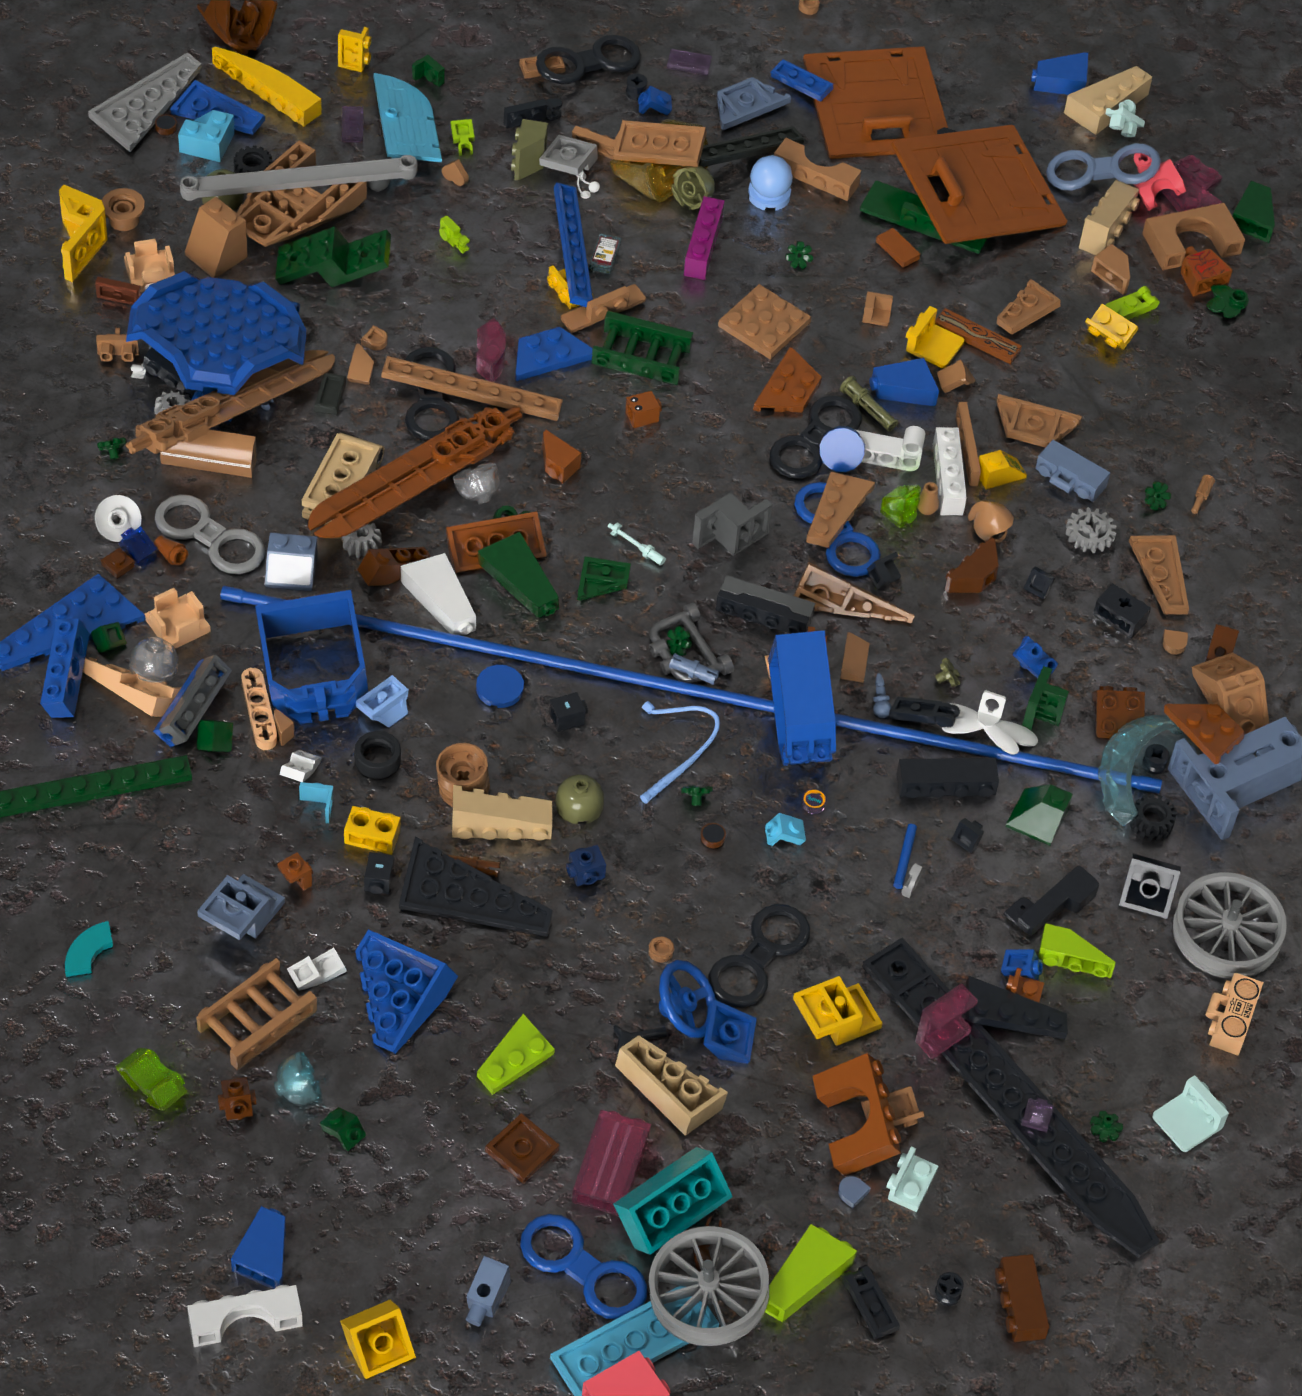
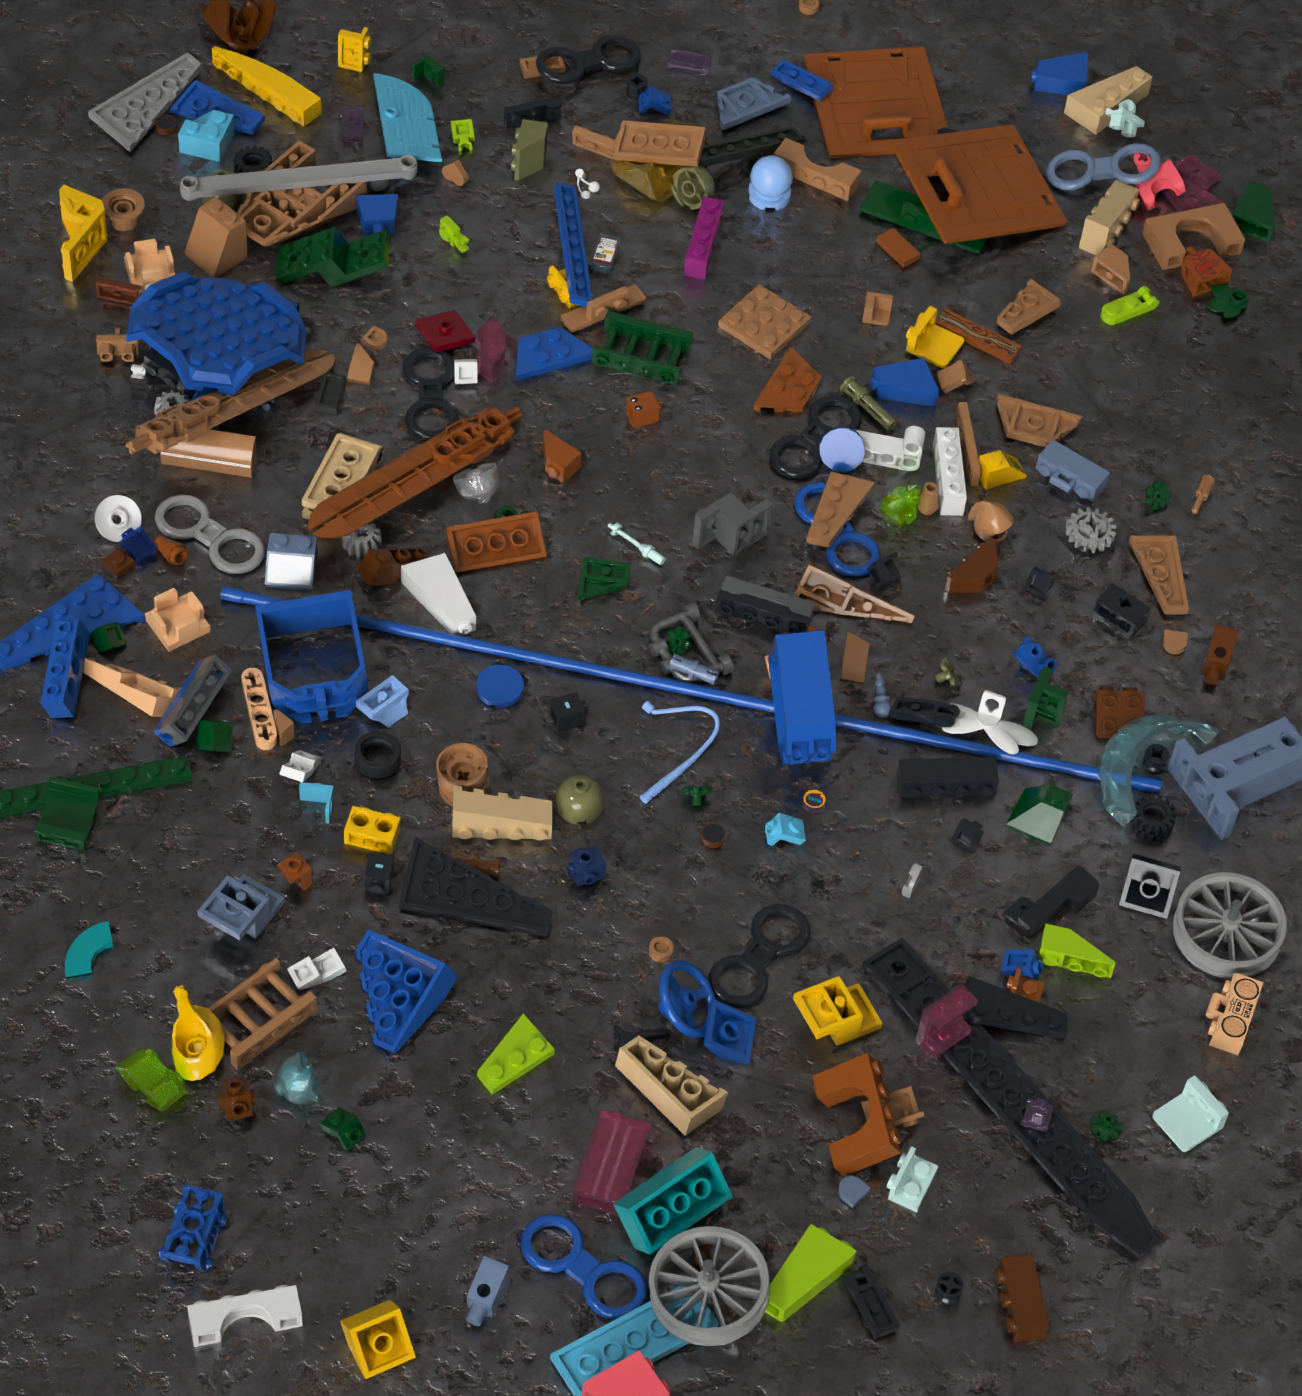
(67, 813): none -> dark green panel
(112, 446): dark green plant -> none
(154, 660): clear cylinder -> none
(195, 1039): none -> yellow hat
(205, 1233): none -> blue piece
(262, 1249): blue slope -> none
(377, 213): none -> blue torso
(445, 331): none -> dark red plate
(465, 371): none -> white tile
(471, 388): medium nougat tile -> none
(520, 574): dark green slope -> none
(522, 1148): reddish brown tile -> none
(569, 155): light grey plate -> none
(799, 255): dark green plant -> none
(905, 856): blue bar -> none
(1111, 326): yellow bracket -> none
(1206, 727): dark orange wing -> none
(1236, 688): medium nougat bracket -> none

